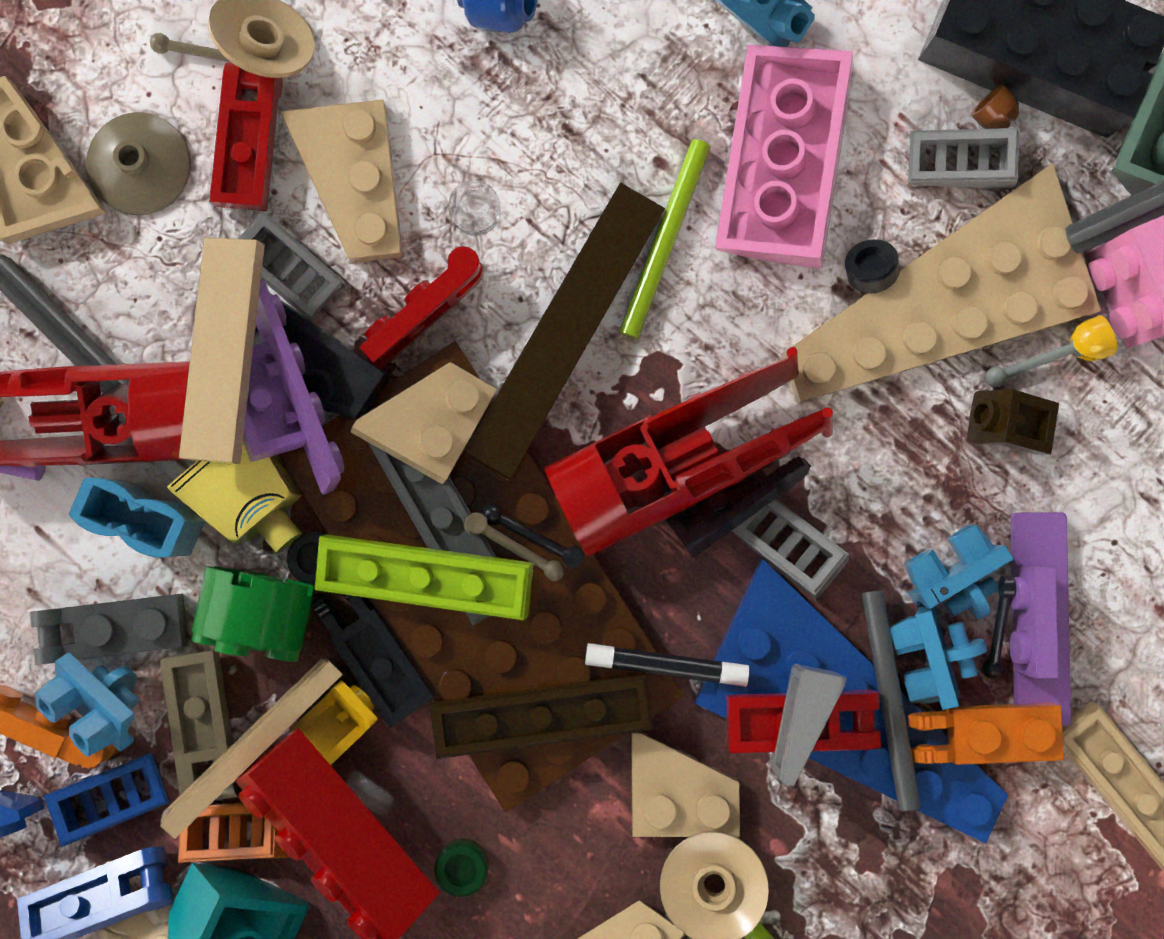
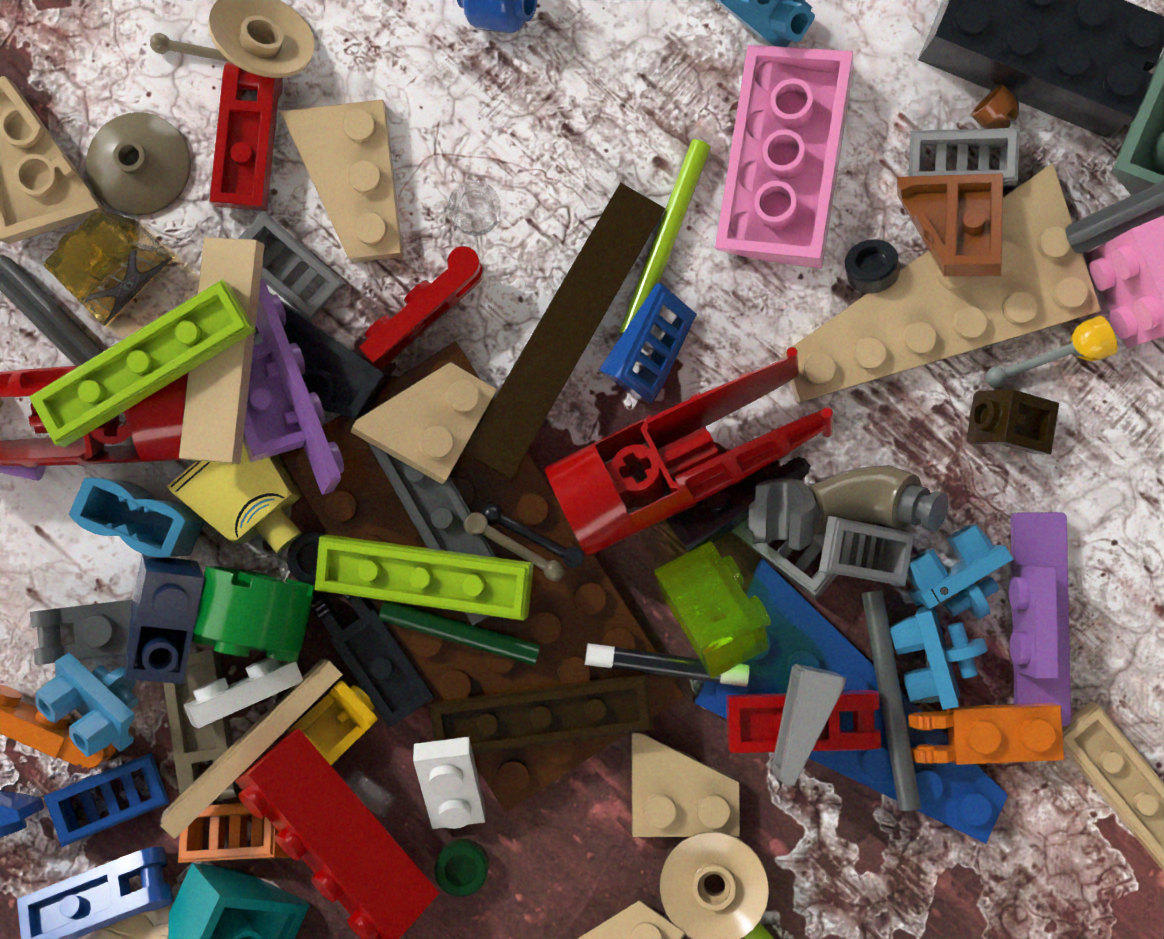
(107, 263): none -> clear yellow torso
(142, 363): none -> lime tile
(163, 619): none -> dark blue slope
(220, 699): none -> white plate
(449, 782): none -> white plate
(459, 632): none -> dark green piece
(627, 350): none -> blue slope
(713, 608): none -> clear neon green brick
(866, 495): none -> piece
(875, 553): none -> light grey slope
(957, 220): none -> dark orange wing
(992, 667): black hinge -> none

